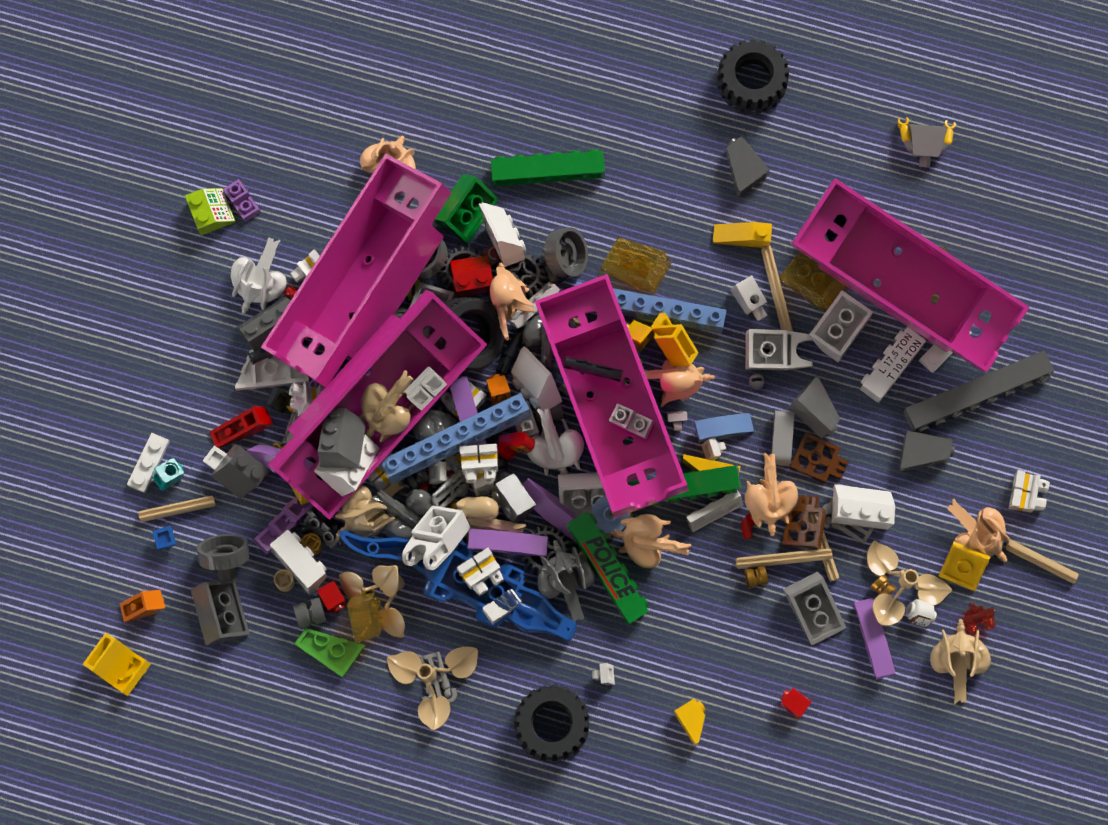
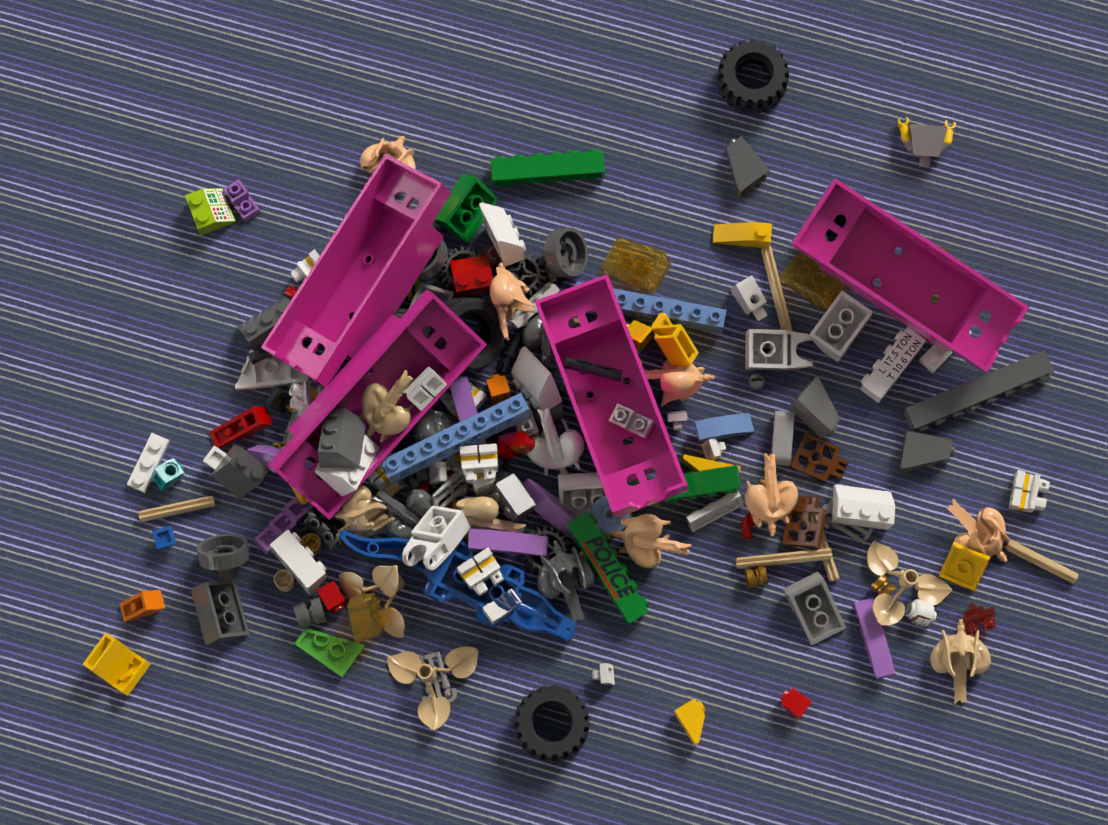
(257, 283): white hair -> none

